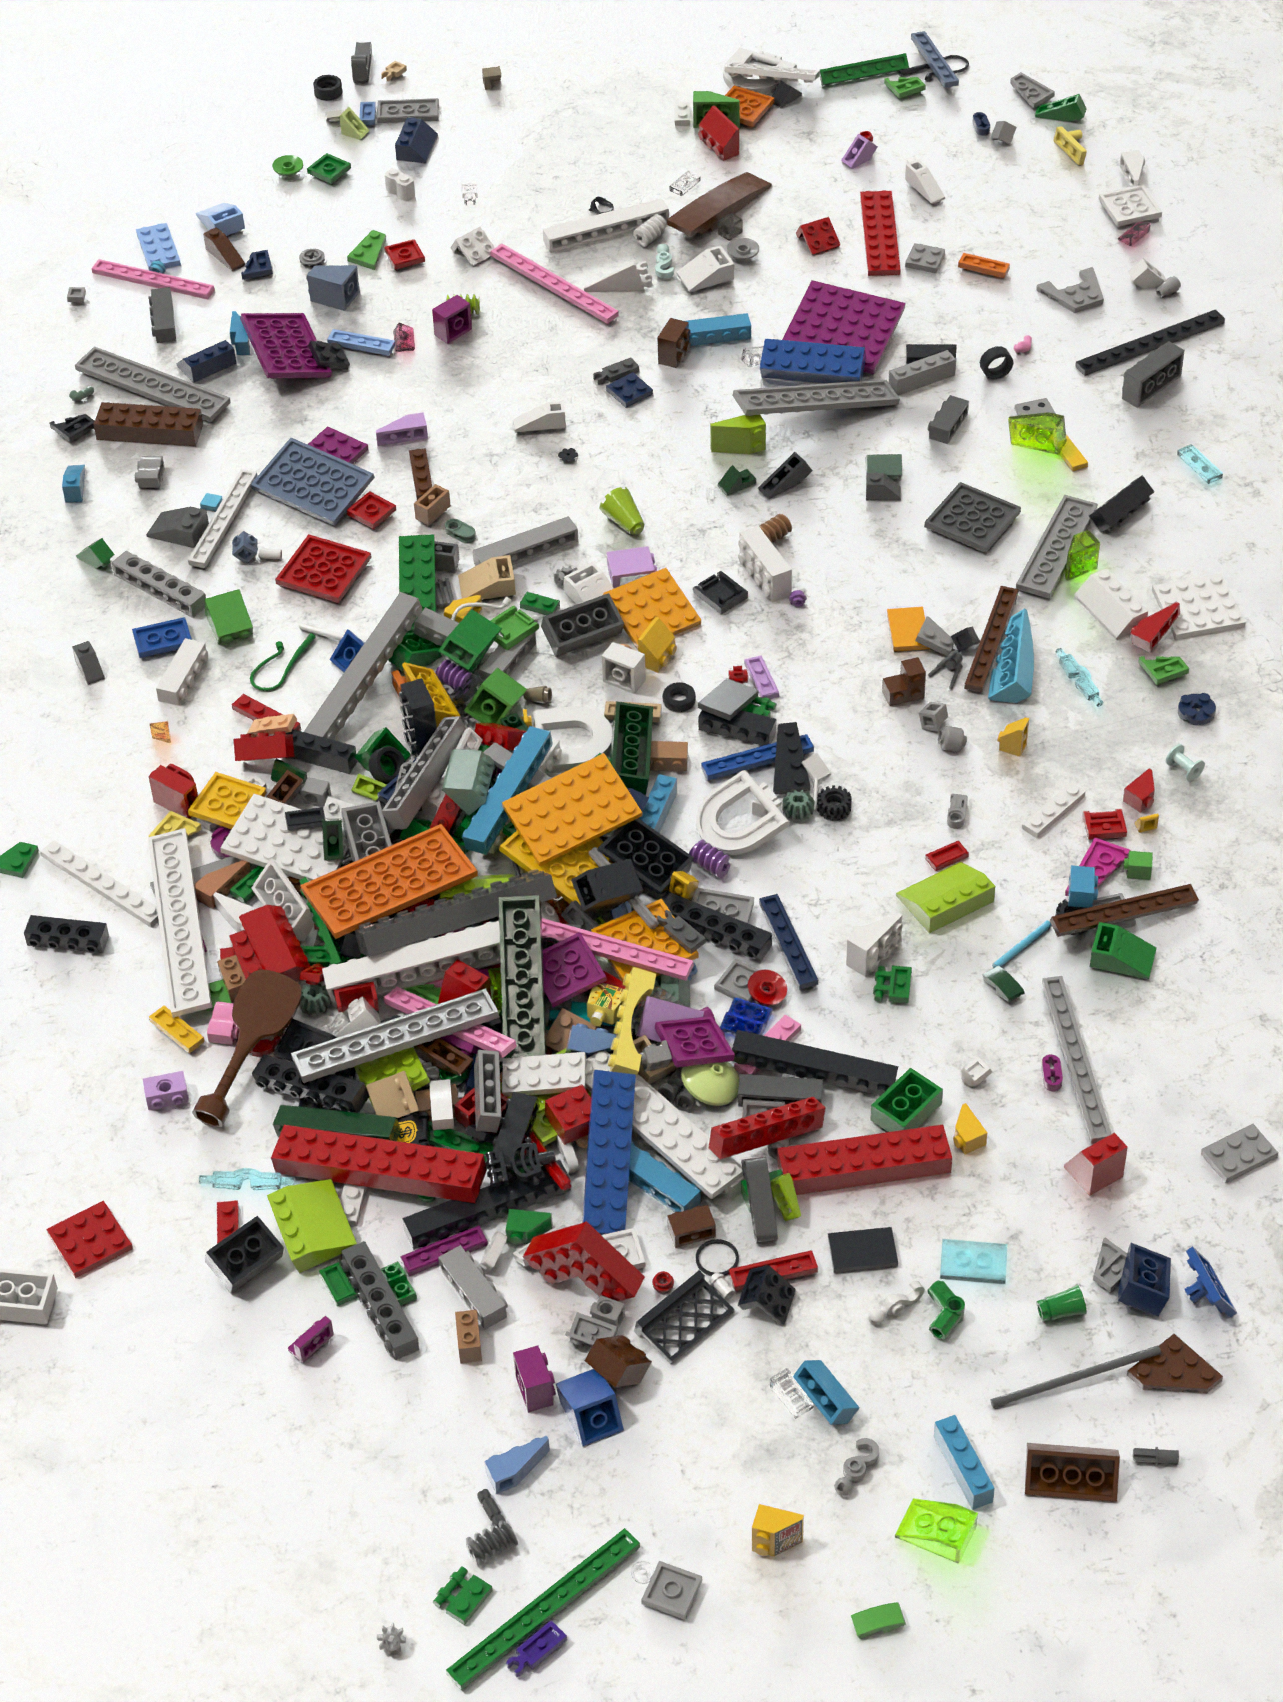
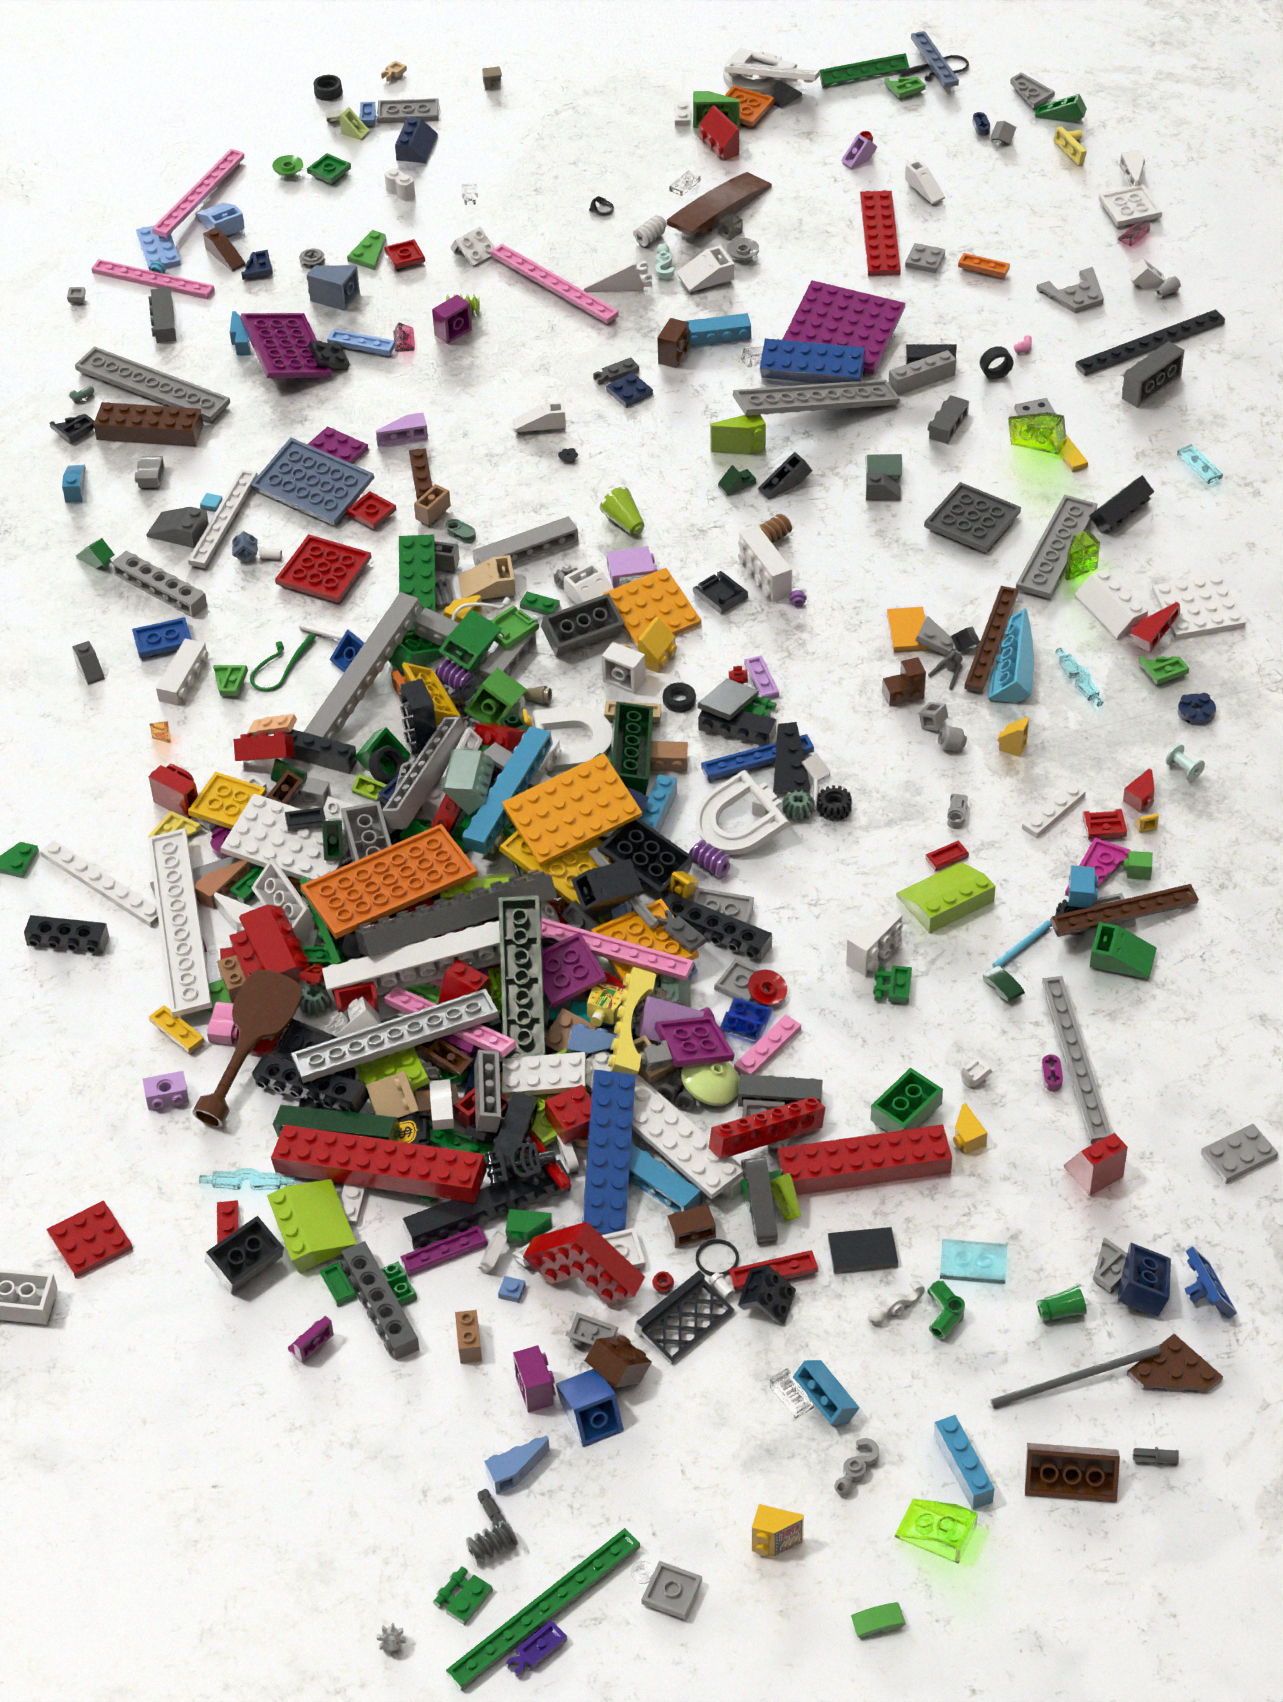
(198, 193): none -> bright pink plate
(208, 361): dark blue slope -> none
(228, 616): bright green slope -> none
(230, 678): none -> bright green wing
(256, 710): red plate -> none
(361, 62): dark grey beam -> none
(473, 1287): light grey brick -> none
(511, 1289): none -> medium blue plate
(602, 225): white brick -> none
(606, 1305): light grey brick -> none
(788, 941): dark blue plate -> none
(813, 1062): black brick -> none
(819, 235): red bracket -> none

